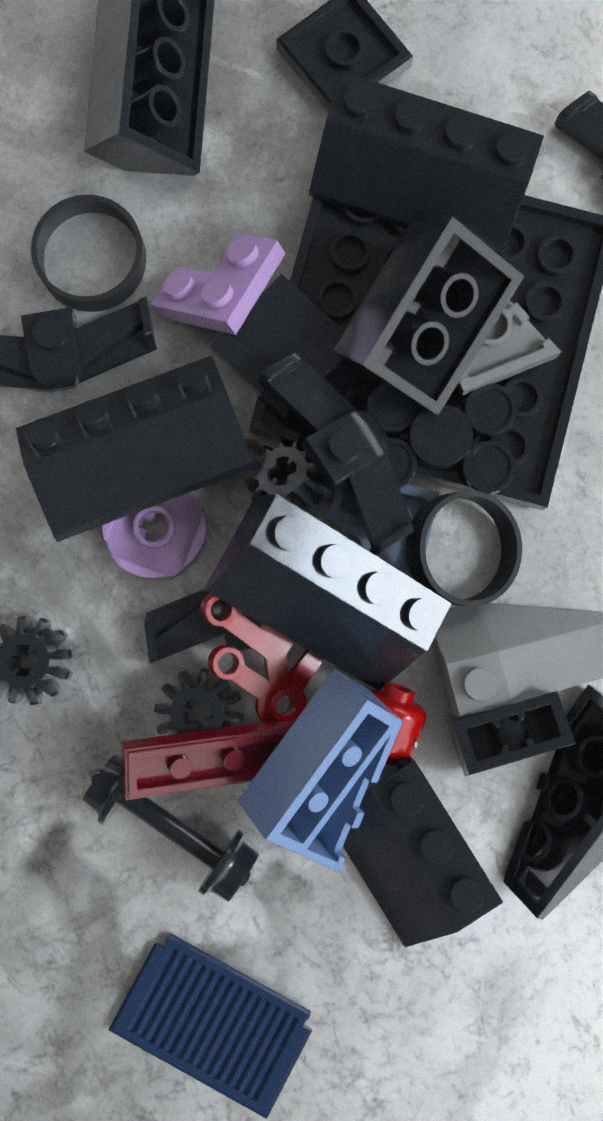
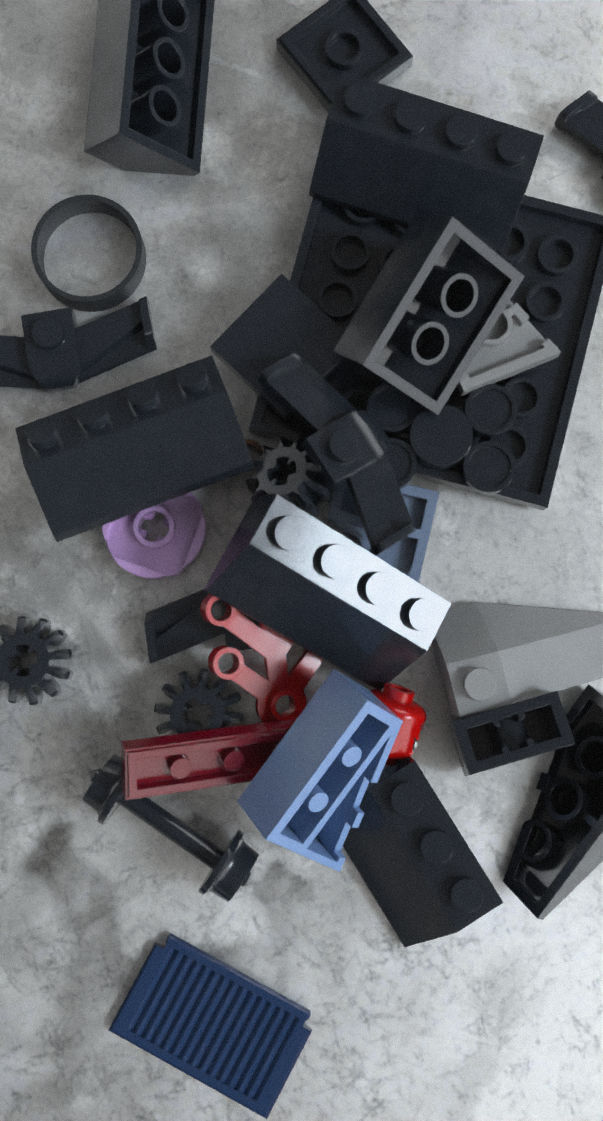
(225, 296): lavender plate -> none
(510, 547): black tyre -> none

